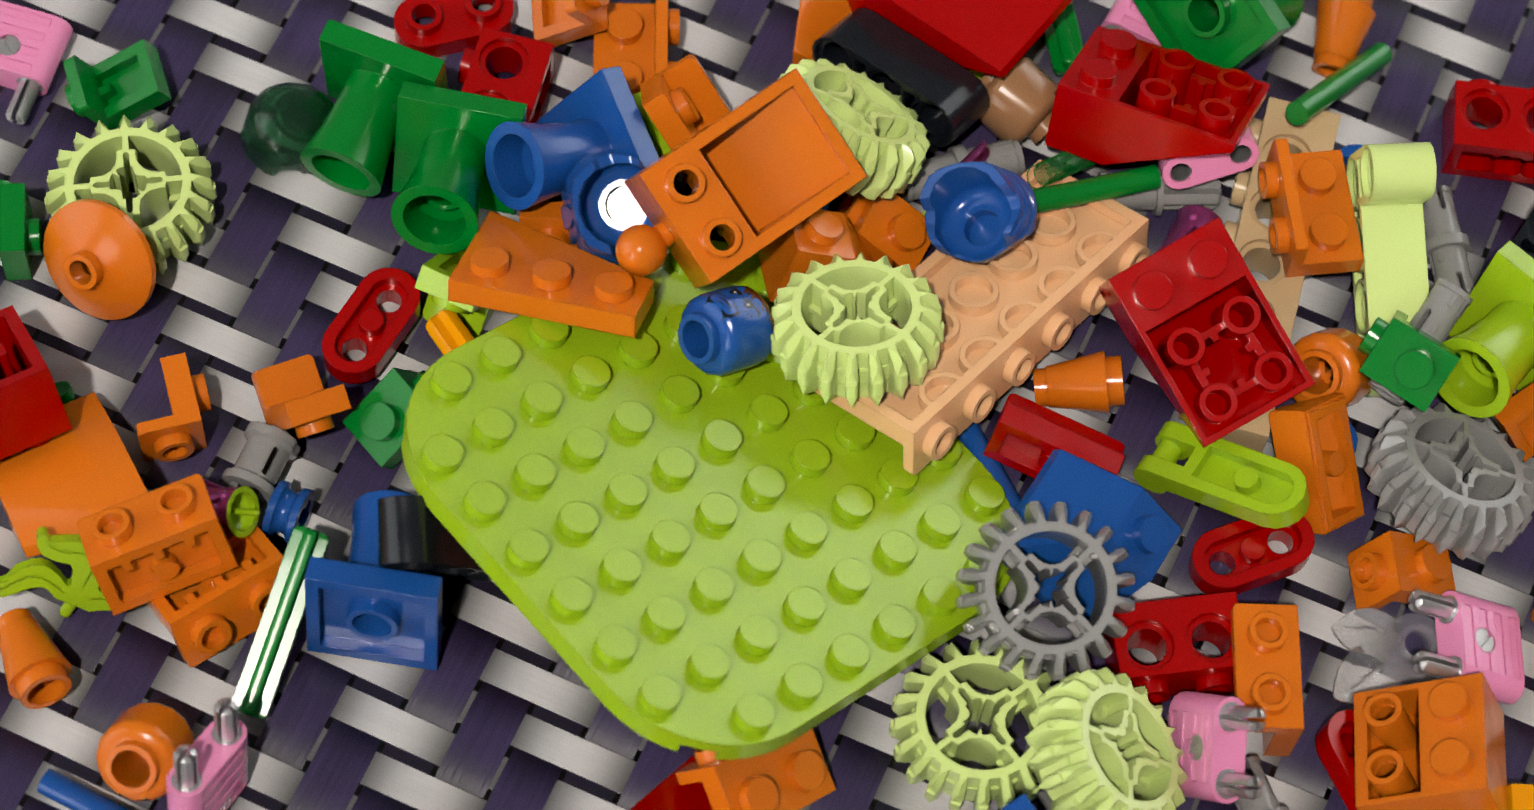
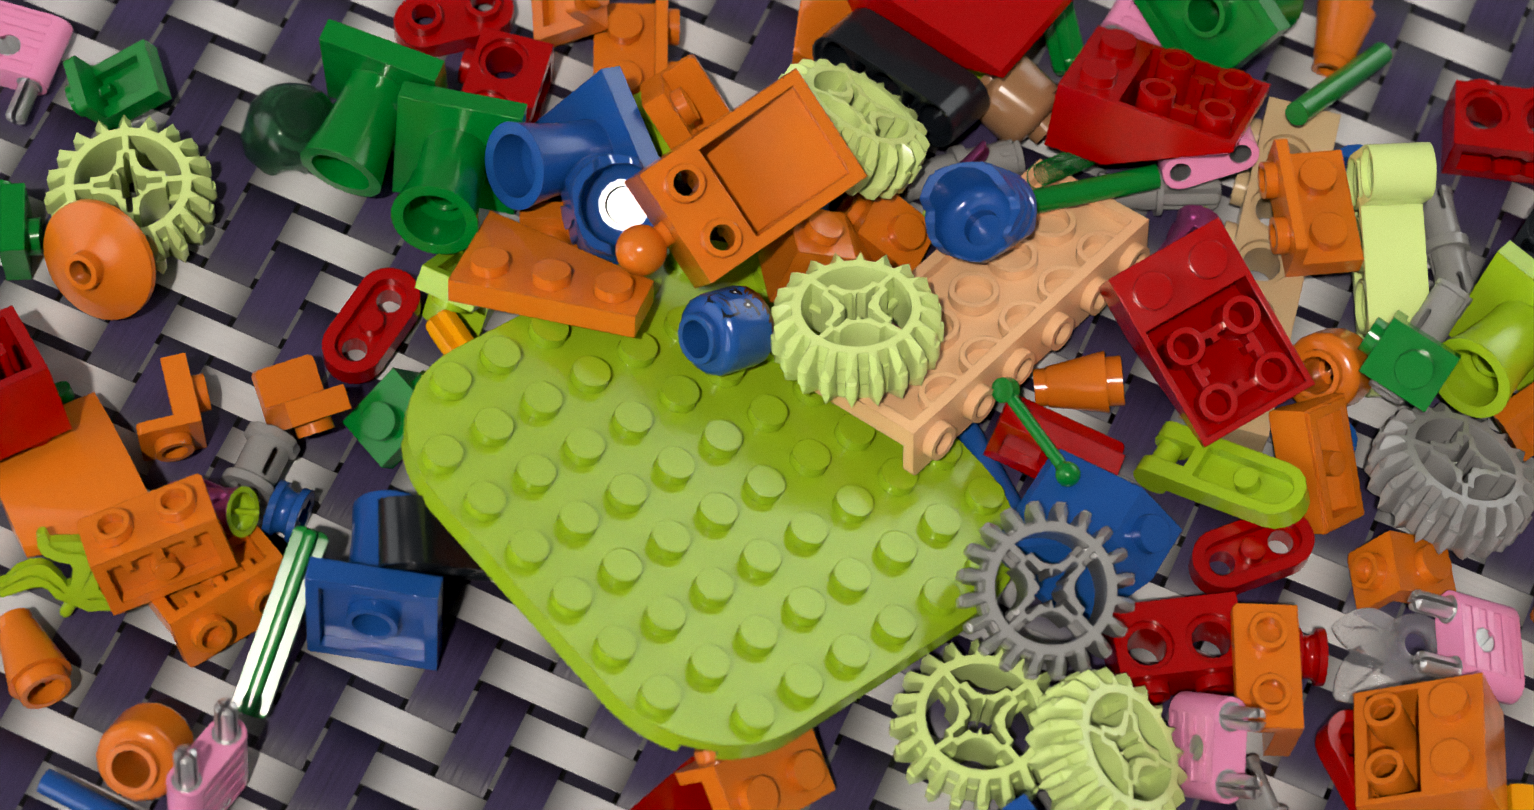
(1007, 391): none -> green hinge
(1314, 656): none -> red bush

